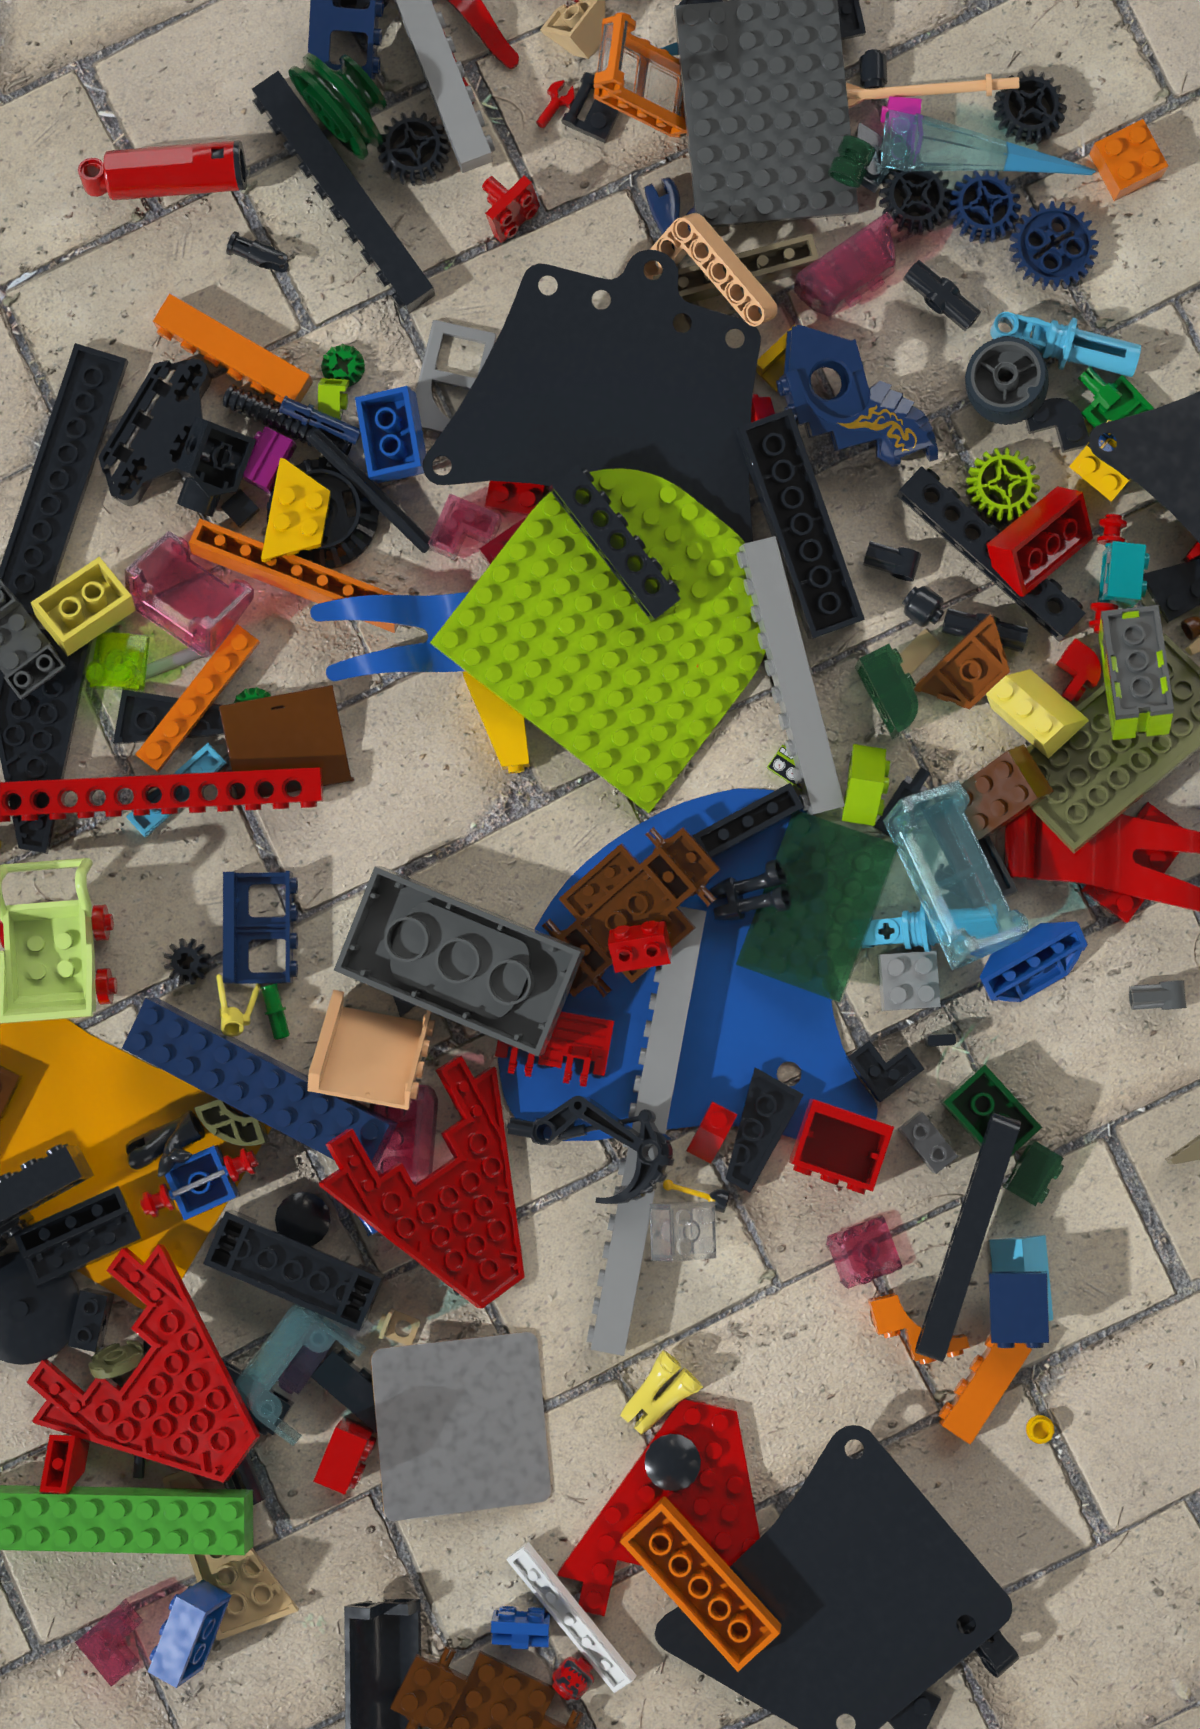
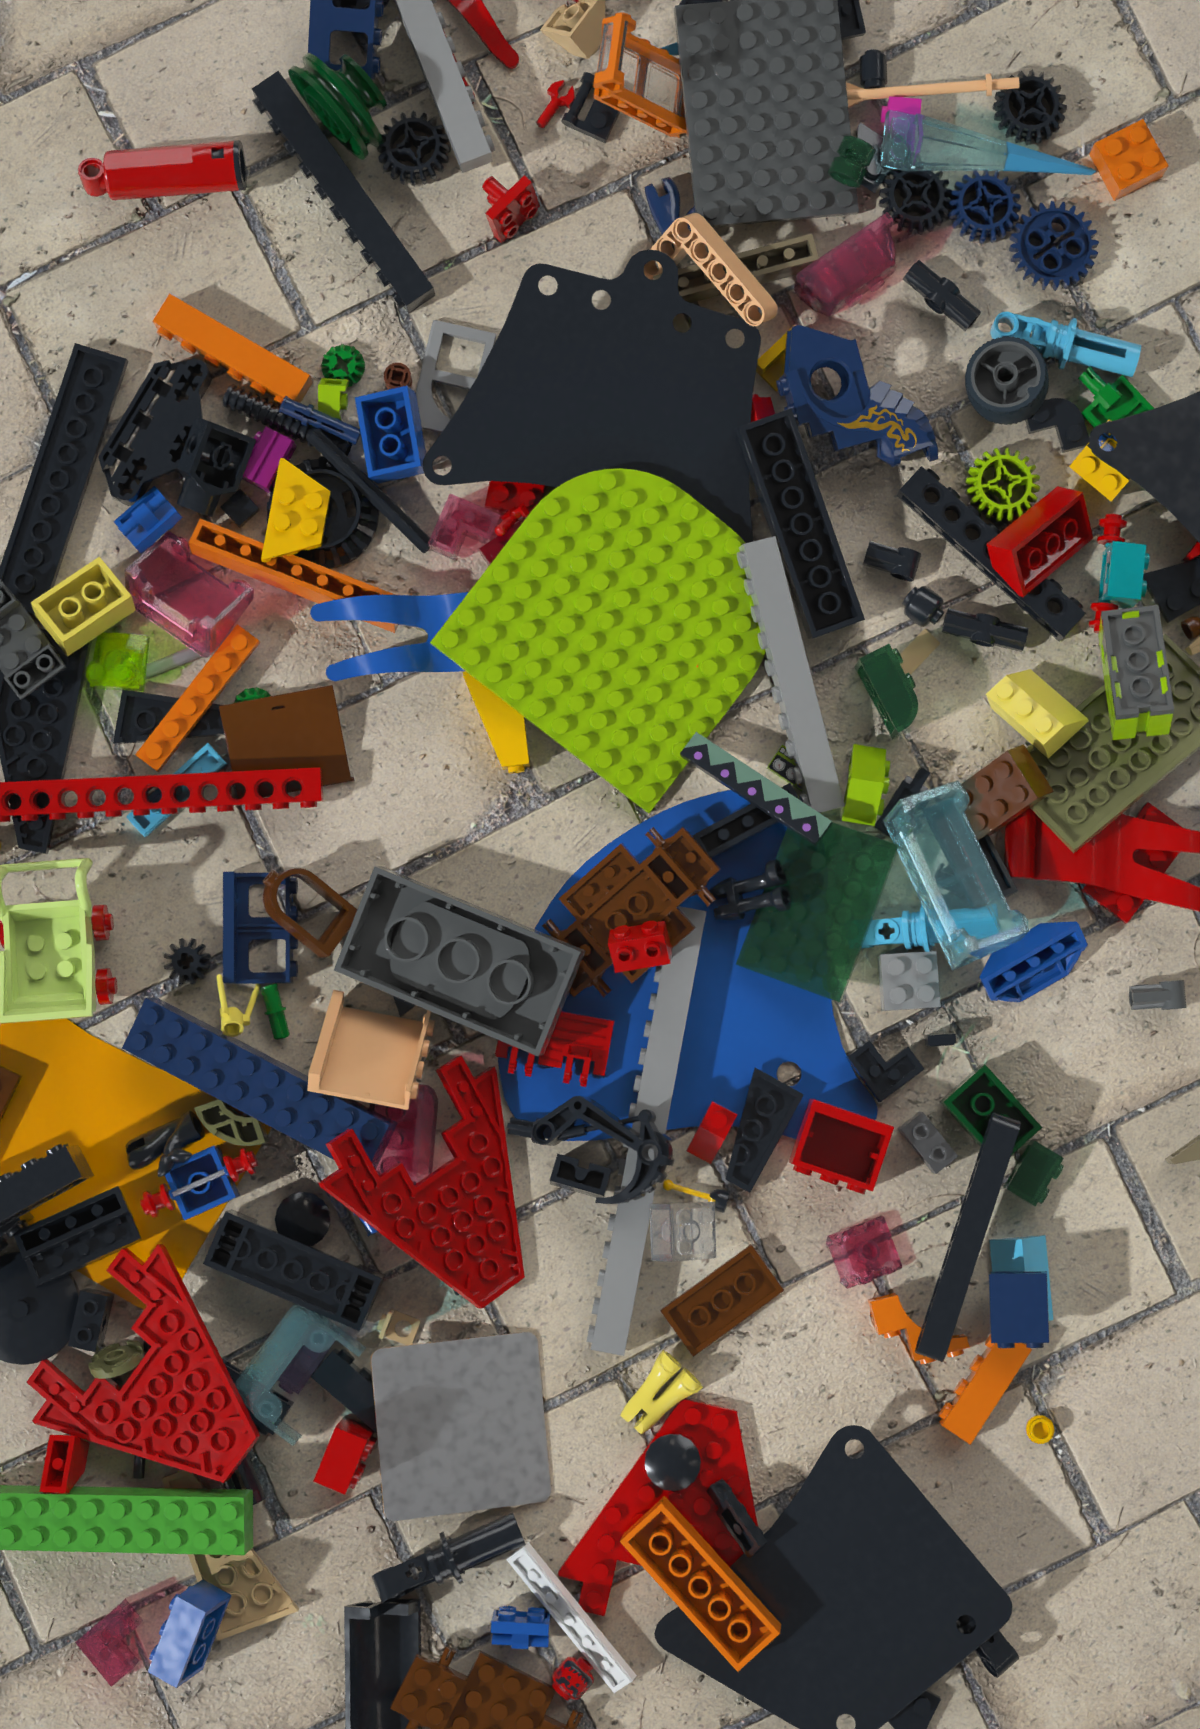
(147, 519): none -> blue plate
(257, 253): black piece -> none
(336, 929): none -> reddish brown window
(398, 380): none -> copper wheel
(450, 1558): none -> black piece
(510, 518): none -> red bar
(588, 1181): none -> black brick
(599, 537): black brick -> none
(721, 1300): none -> reddish brown plate
(736, 1519): none -> black hinge
(756, 789): none -> tile
(968, 668): dark orange wing -> none
(1083, 666): red brick -> none

